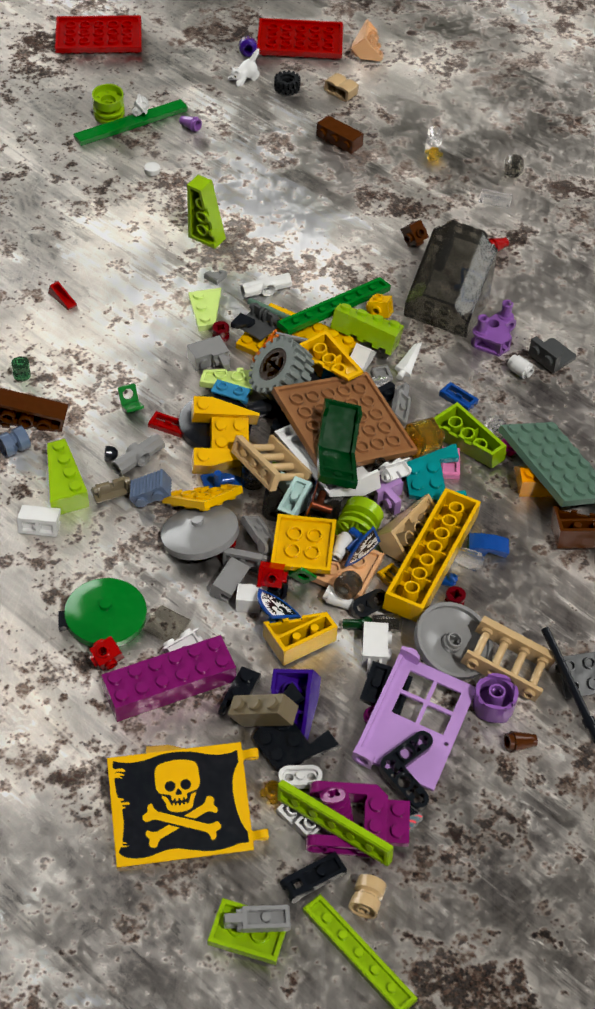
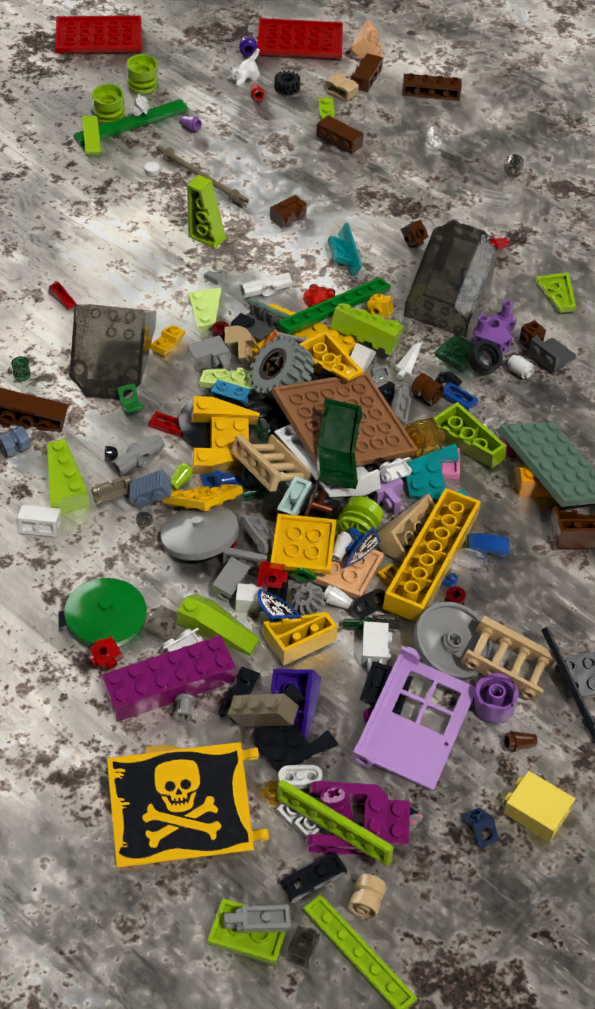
(91, 136): none -> lime tile
(109, 348): none -> clear smoke windscreen
(142, 73): none -> lime wheel
(144, 519): none -> clear smoke hinge
(169, 339): none -> yellow slope
(181, 476): none -> lime cone
(183, 707): none -> light grey bush
(215, 621): none -> lime wedge
(234, 195): none -> dark tan bar
(240, 338): none -> tan brick
(254, 494): none -> clear green arm
(257, 92): none -> red cone
(262, 433): none -> clear green arm
(288, 211): none -> reddish brown brick
(303, 937): none -> clear smoke brick
(308, 599): none -> light grey gear
(317, 294): none -> clear red dish
(326, 107): none -> lime hinge
(344, 250): none -> teal bracket
(348, 585): clear smoke head -> none
(367, 72): none -> reddish brown brick
(401, 763): black beam -> none
(429, 390): none -> reddish brown wheel
(431, 87): none -> reddish brown brick
(433, 154): clear yellow plate -> none
(445, 377): none -> black arm
(455, 352): none -> clear green plate
(480, 820): none -> dark blue bracket
(494, 352): none -> black tyre
(529, 331): none -> reddish brown brick
(538, 805): none -> light yellow brick
(558, 290): none -> lime wing

